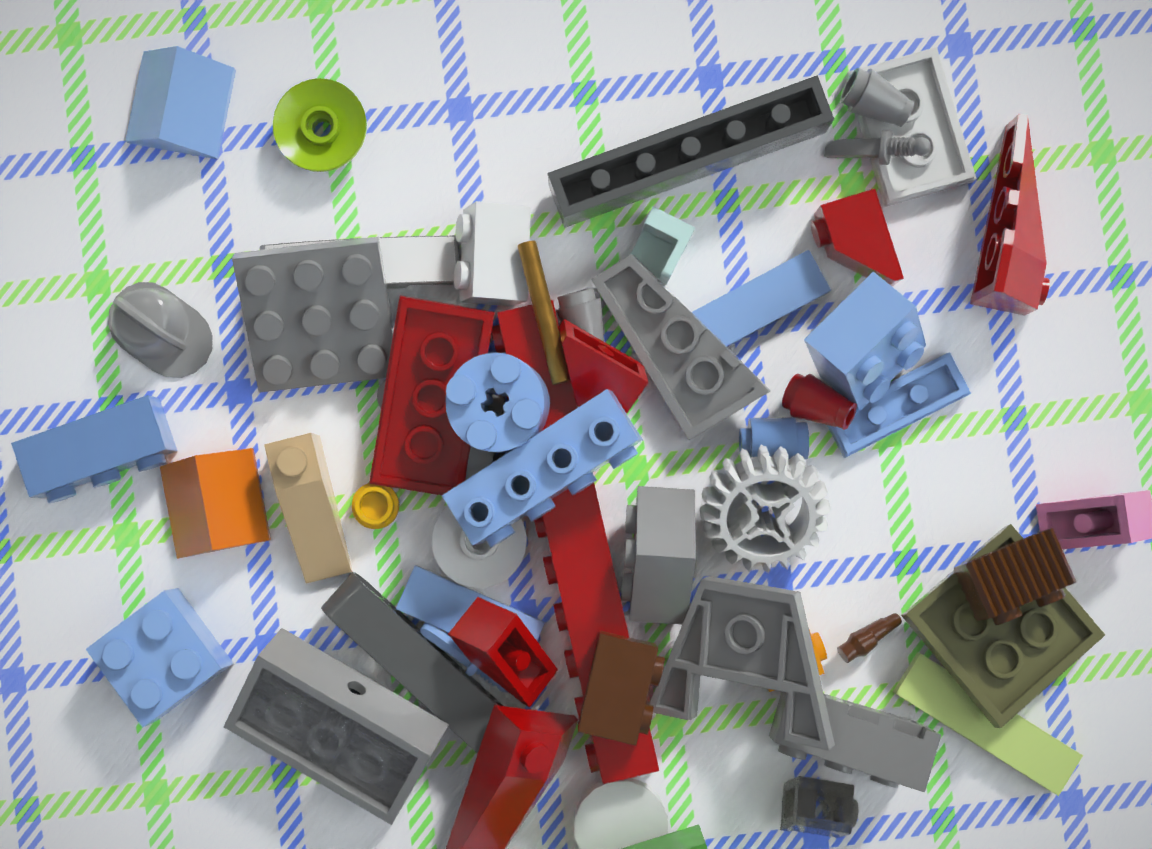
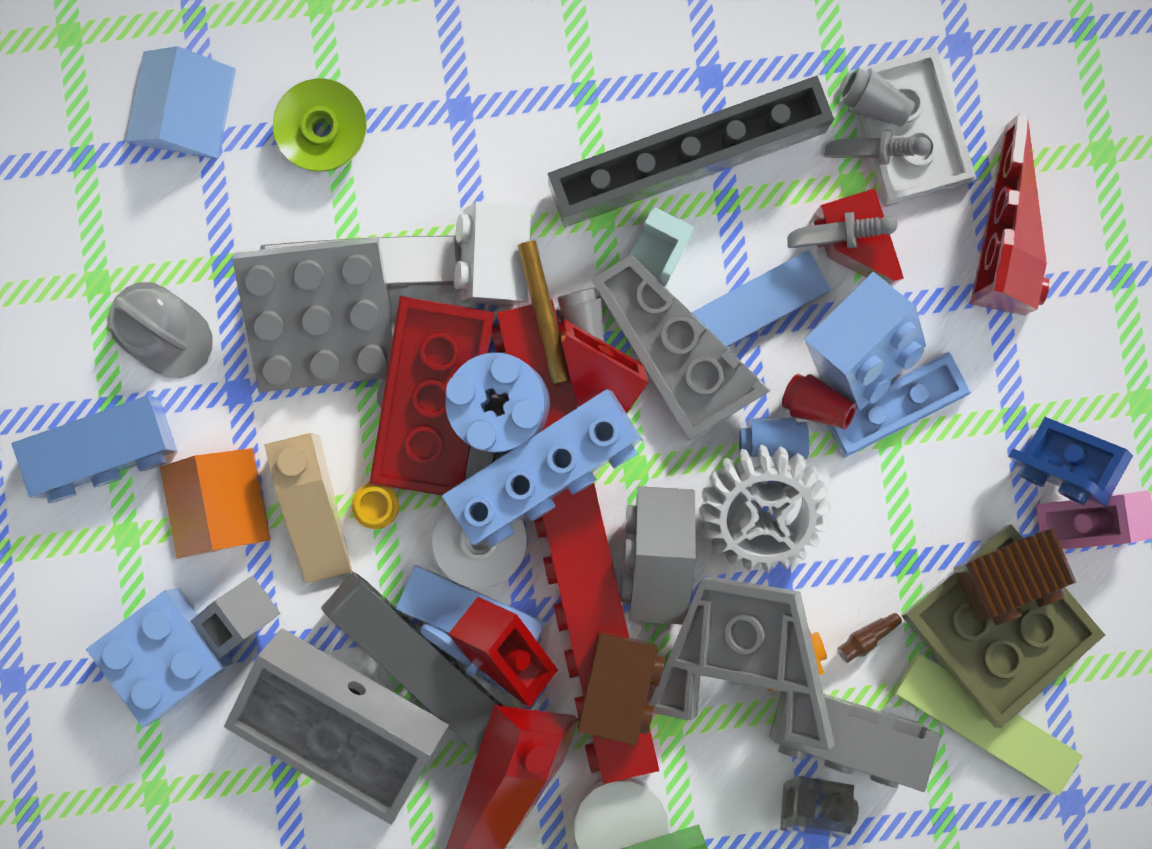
(235, 616): none -> light grey brick
(841, 231): none -> light grey piece
(1074, 461): none -> blue bracket

